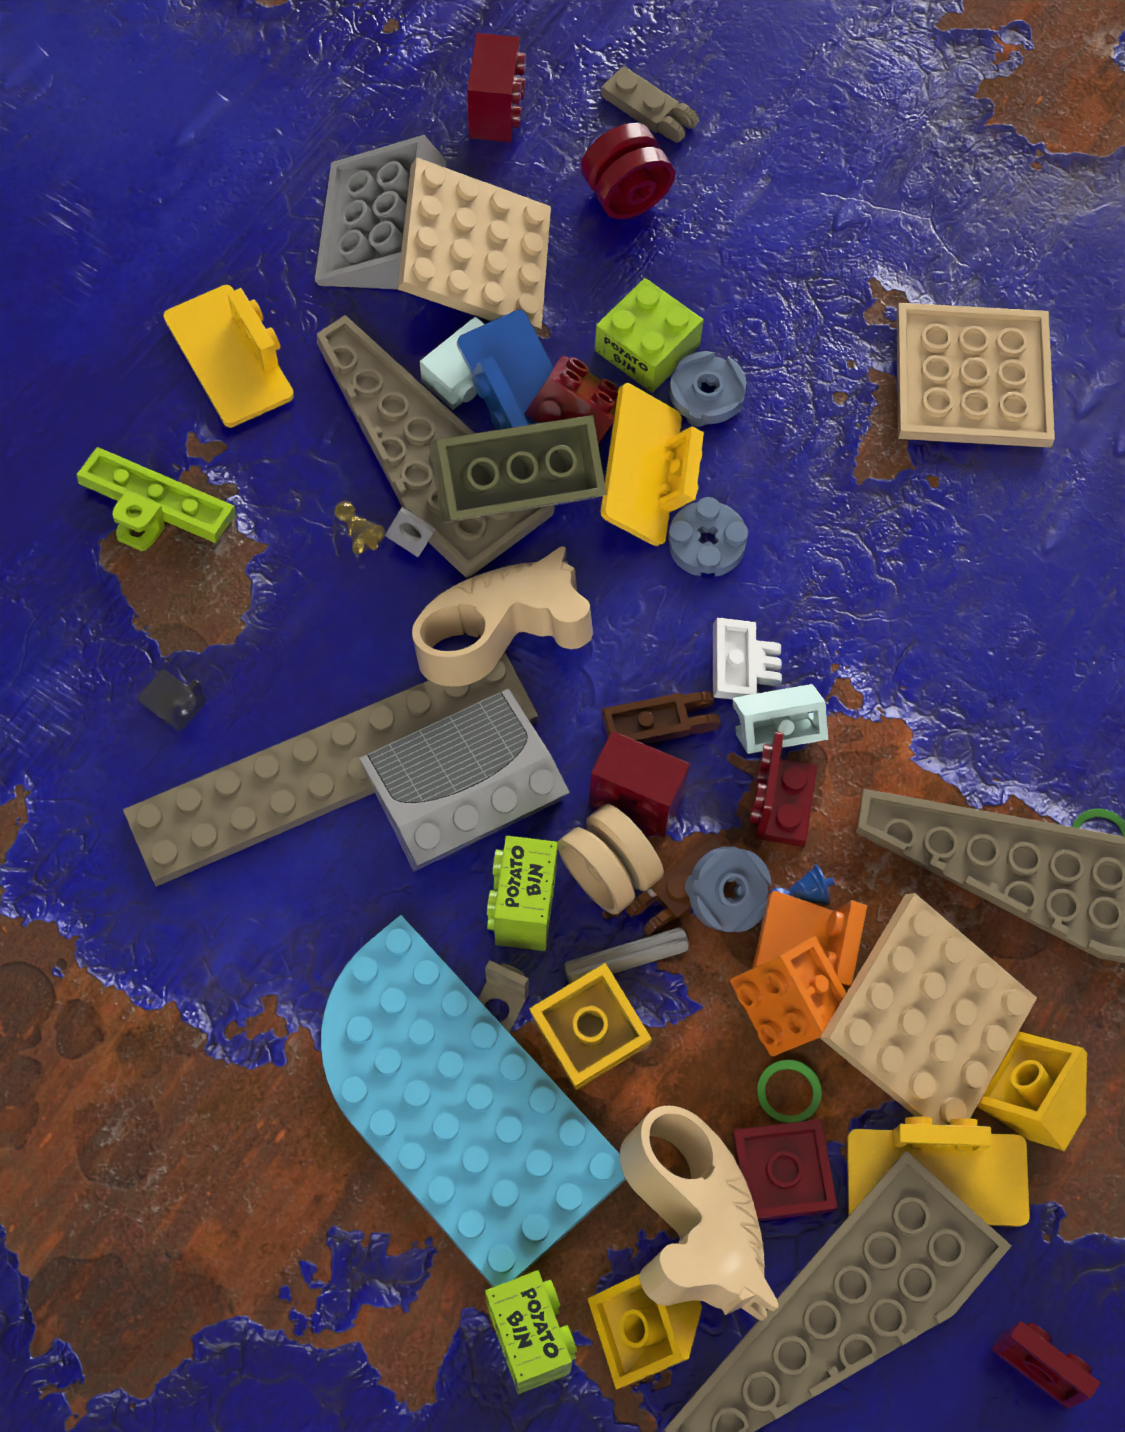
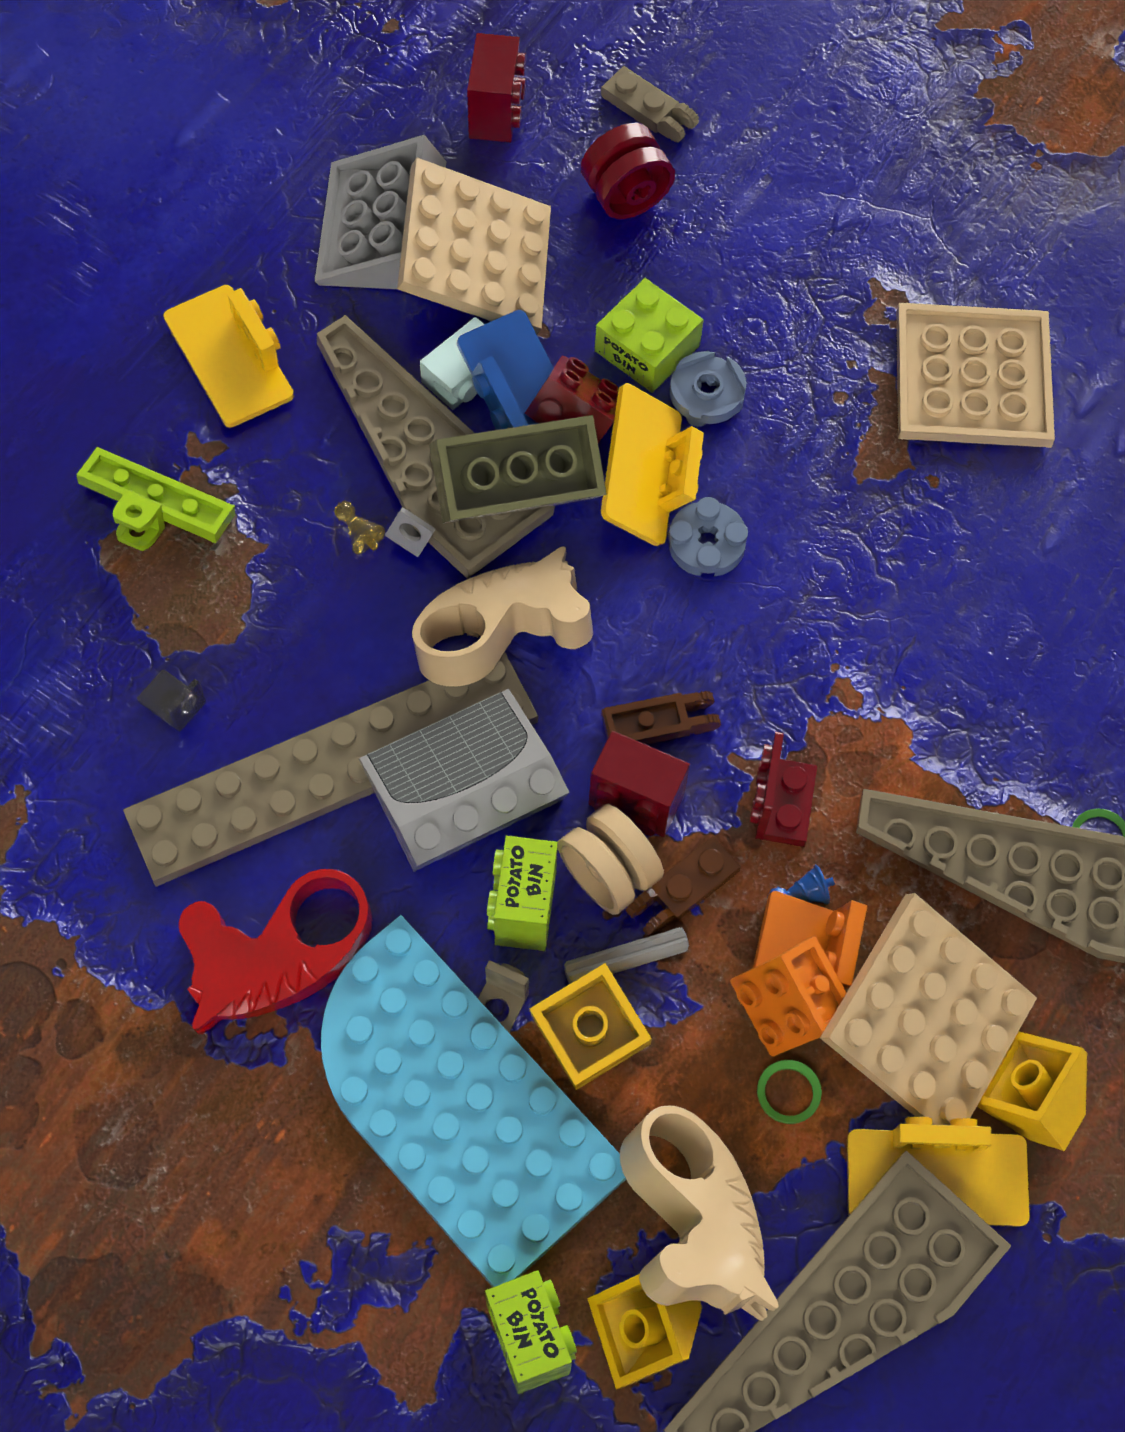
(262, 974): none -> red animal
(707, 885): sand blue plate -> none
(742, 660): white hinge -> none
(781, 712): light aqua brick -> none
(786, 1169): dark red plate -> none
(1059, 1375): dark red plate -> none

